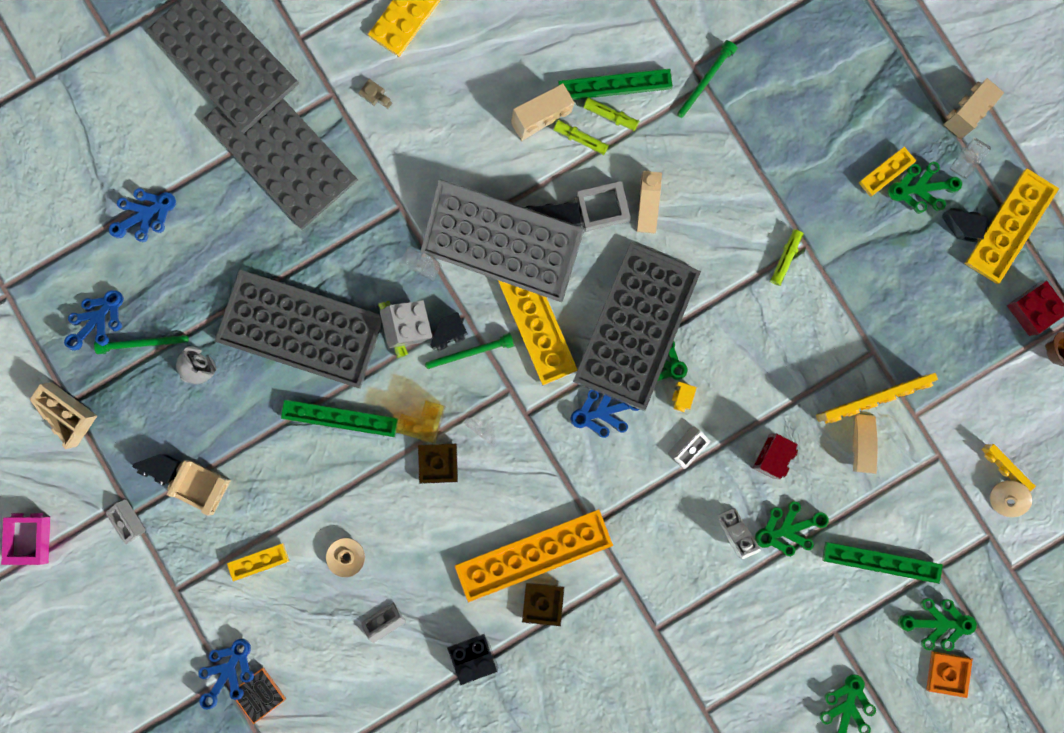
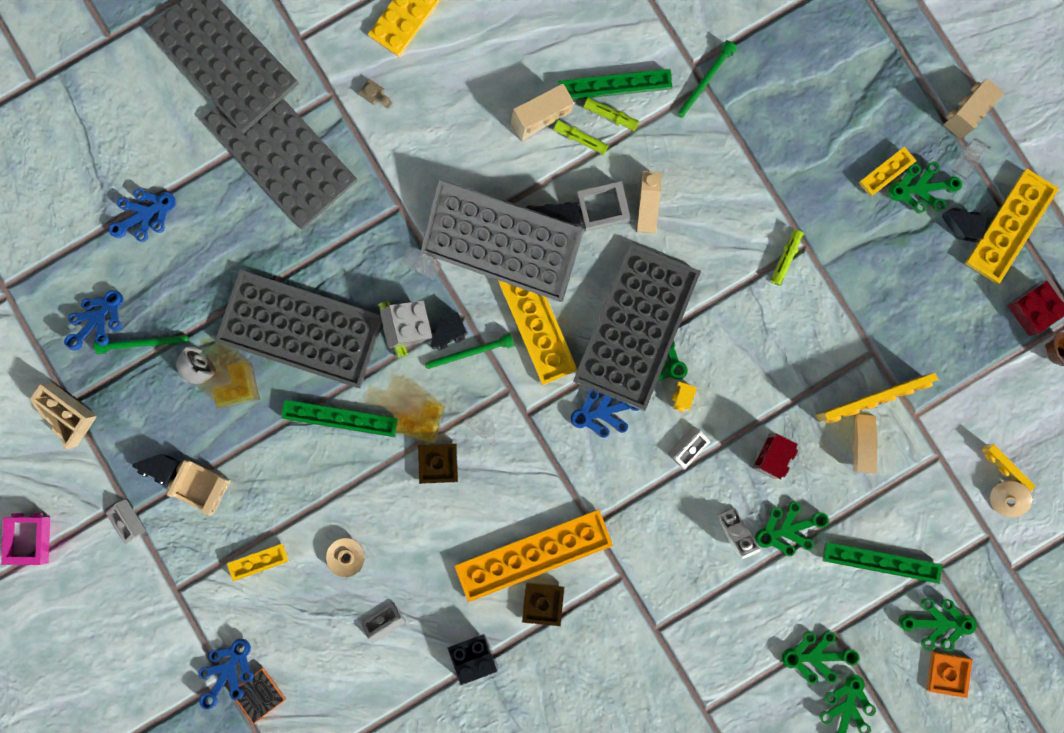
(242, 387): none -> clear yellow brick
(816, 657): none -> green plant

